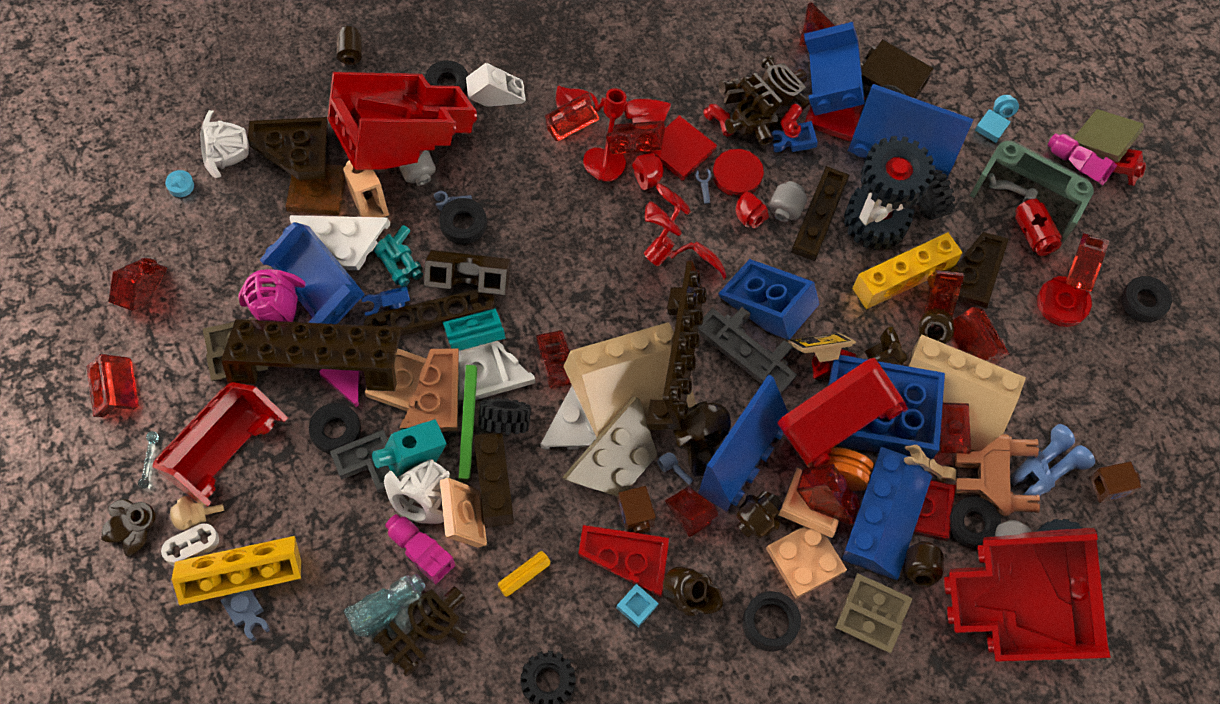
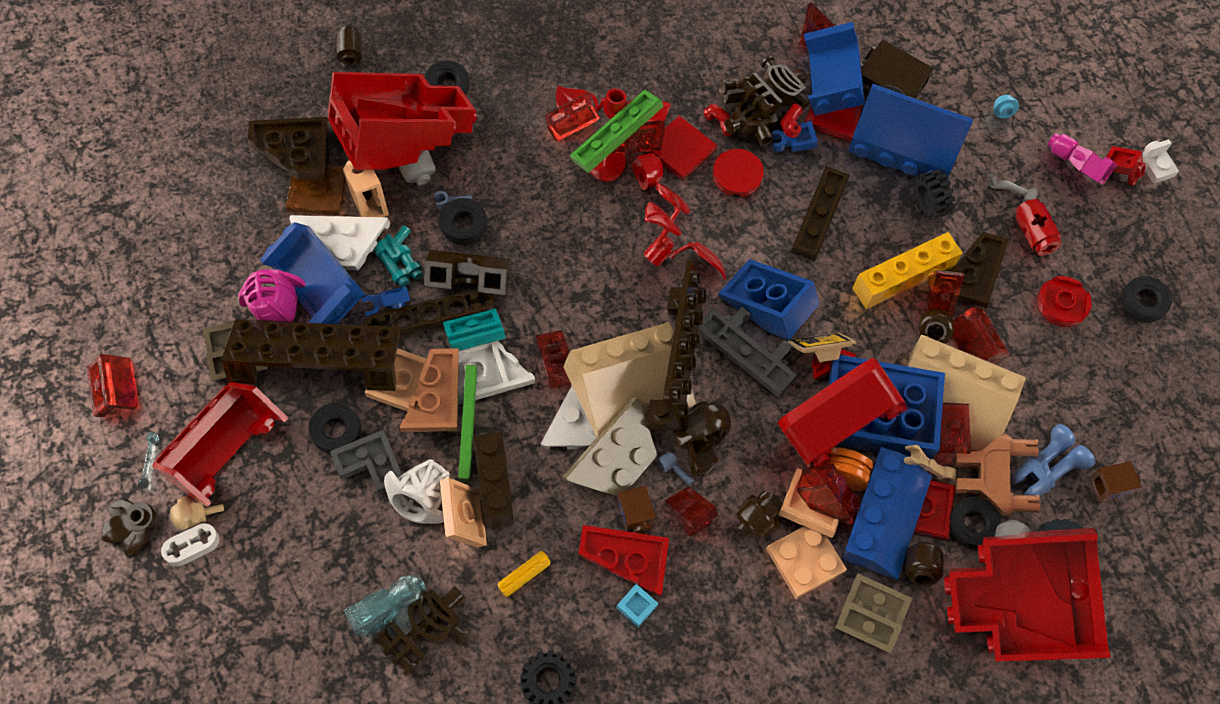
(135, 283): clear red slope -> none
(179, 183): medium azure tile -> none
(222, 144): white piece -> none
(236, 570): yellow brick -> none
(244, 608): sand blue plate -> none
(345, 382): dark pink tile -> none
(411, 447): teal torso -> none
(420, 548): dark pink piece -> none
(494, 87): white slope -> none
(504, 415): black tyre -> none
(616, 131): none -> bright green tile
(692, 591): dark brown head -> none
(704, 185): sand blue hand -> none
(744, 447): blue slope -> none
(751, 210): red piece -> none
(783, 602): black tyre -> none
(788, 201): light grey head -> none
(889, 349): dark brown head -> none
(891, 181): black plate -> none
(992, 126): medium azure tile -> none
(1045, 173): sand green windscreen -> none
(1087, 262): clear red slope -> none
(1108, 134): olive tile -> none
(1158, 162): none -> white bracket

